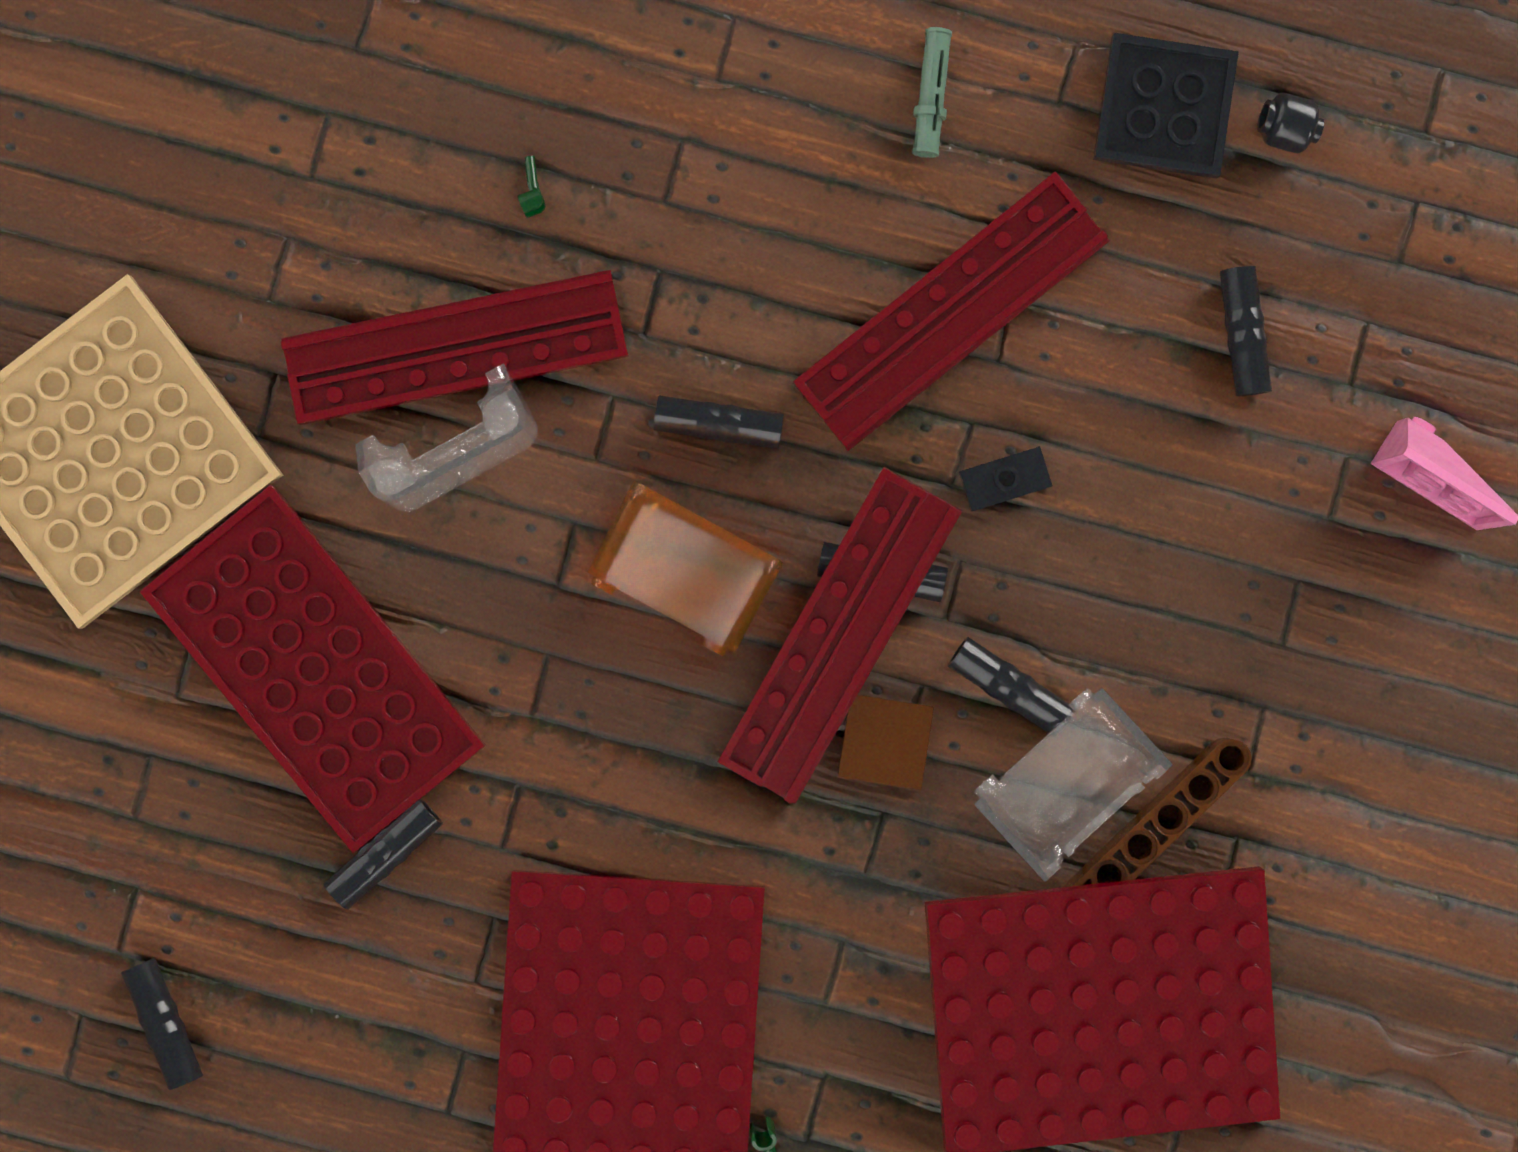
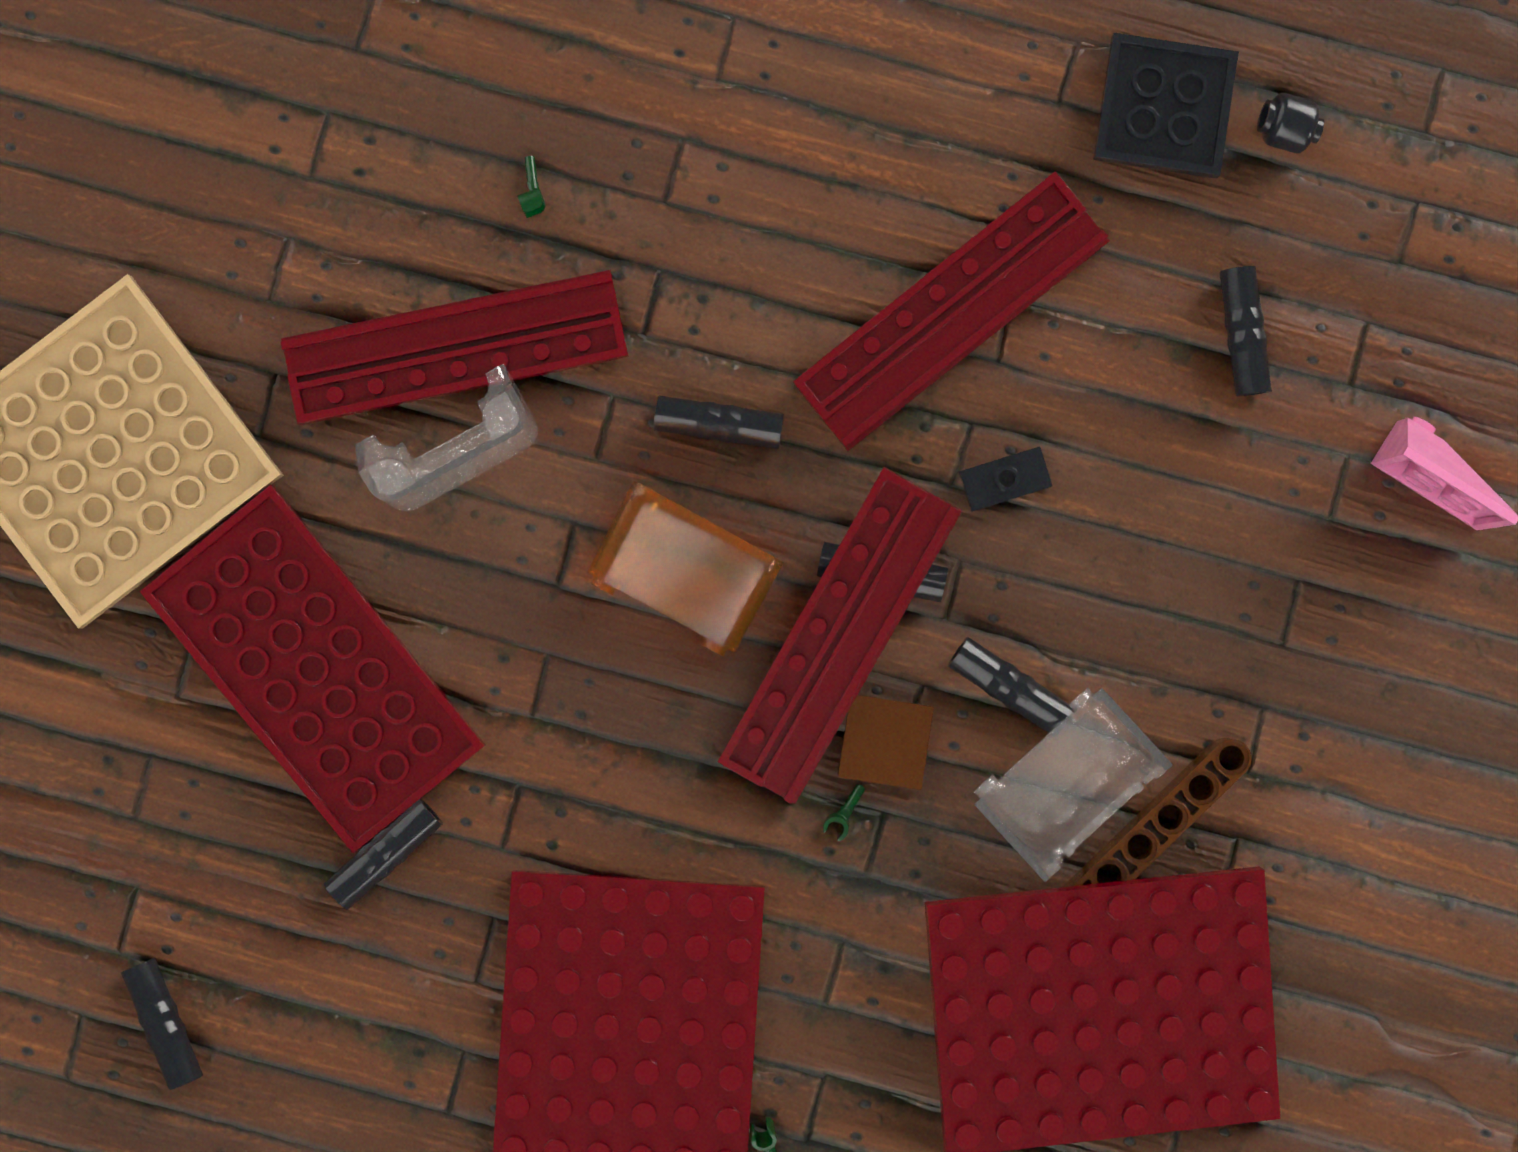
(845, 811): none -> dark green hand
(932, 91): sand green pin -> none

